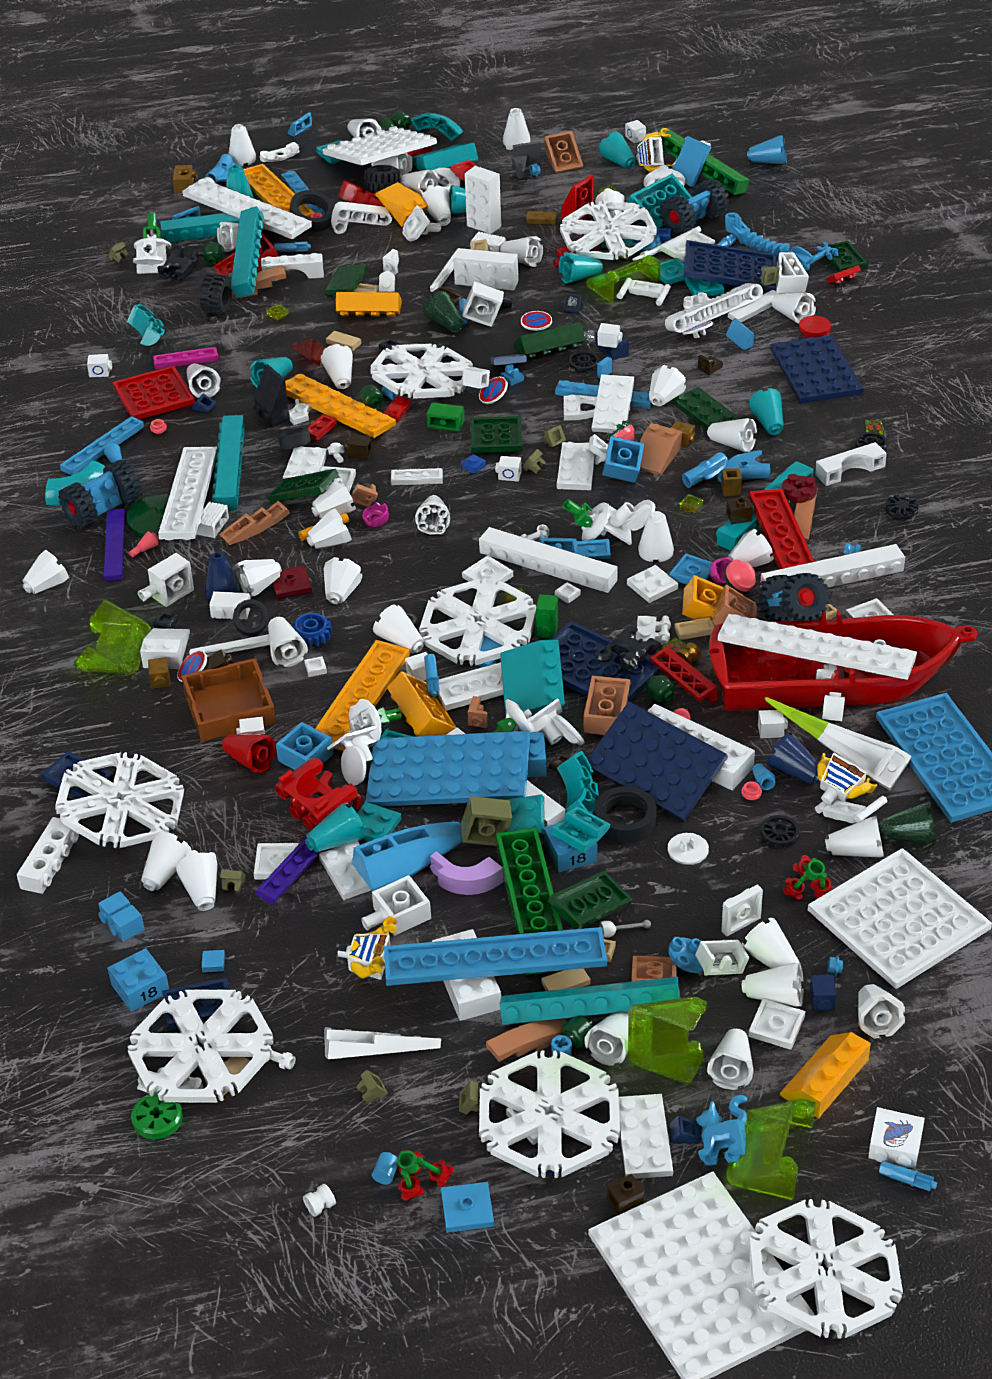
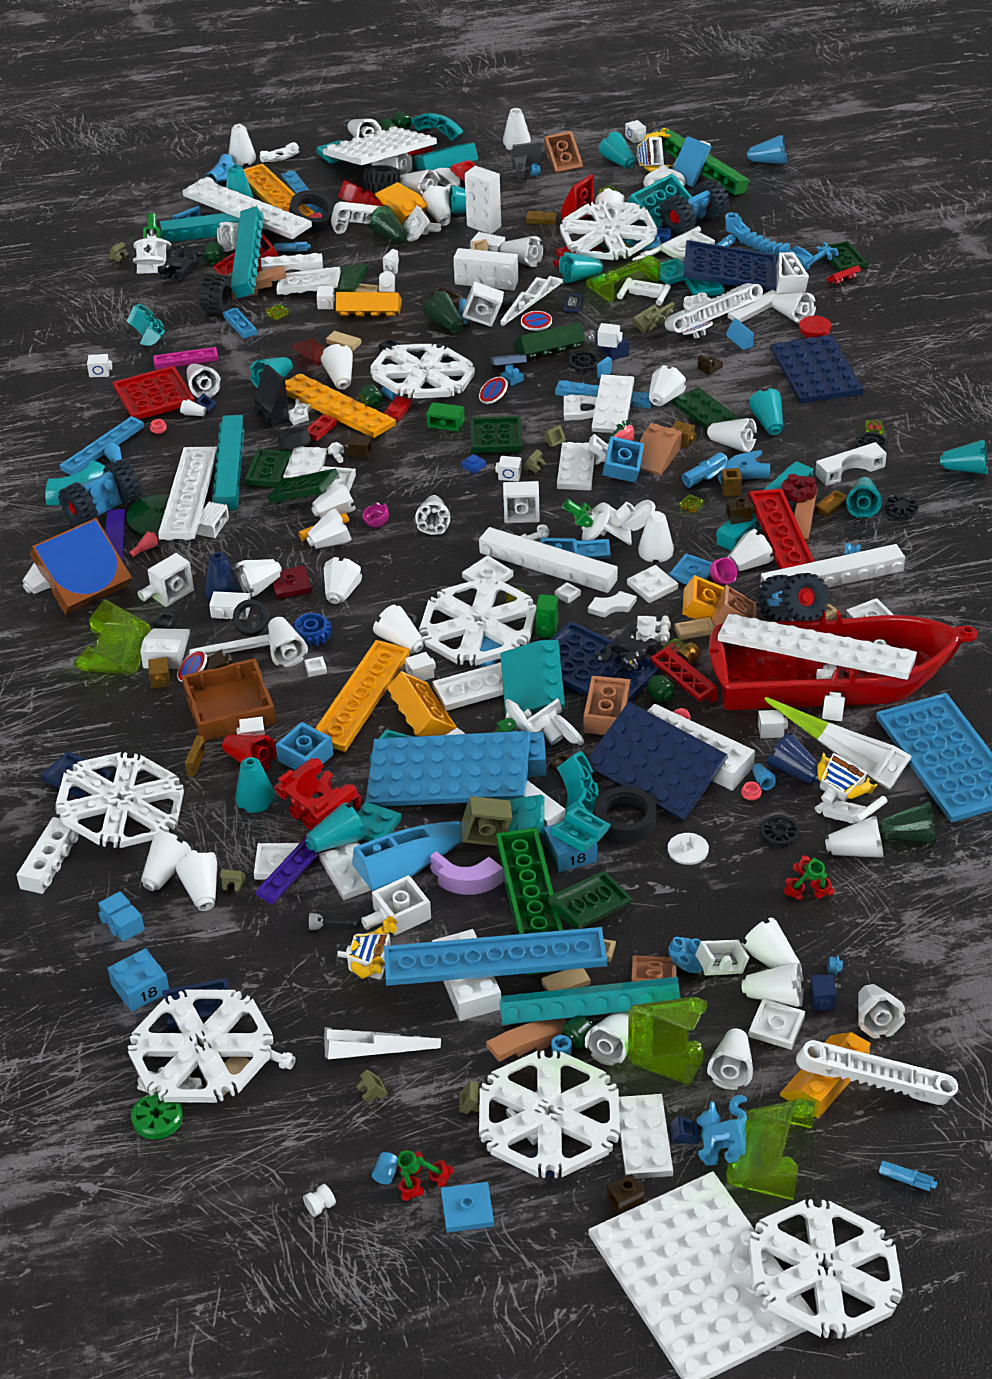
(80, 566): none -> blue tile
(183, 177): pearl gold brick -> none
(190, 408): none -> white cone
(195, 756): none -> pearl gold tile
(213, 961): dark azure tile -> none
(240, 323): none -> dark azure tile
(252, 525): nougat slope -> none
(253, 787): none -> teal cone
(267, 468): none -> dark green plate
(300, 125): dark azure slope -> none
(308, 280): none -> white plate
(316, 922): none -> hinge
(325, 297): none -> white brick
(364, 495): nougat bracket -> none
(365, 732): white piece -> none
(387, 224): none -> clear green cone
(417, 476): white tile -> none
(431, 675): dark azure piece -> none
(443, 275): white axle -> none
(476, 377): white brick -> none
(476, 715): nougat bracket -> none
(521, 502): none -> white brick
(535, 292): none -> white wedge
(605, 606): none -> white tile
(609, 928): hinge -> none
(652, 317): none -> olive bracket
(740, 576): coral hair -> none
(742, 910): white plate -> none
(769, 275): olive tile -> none
(831, 503): none -> pearl gold tile
(847, 1063): none -> white gear
(864, 499): none -> teal cone
(896, 1138): white slope -> none
(899, 918): white plate -> none
(966, 458): none -> teal cone

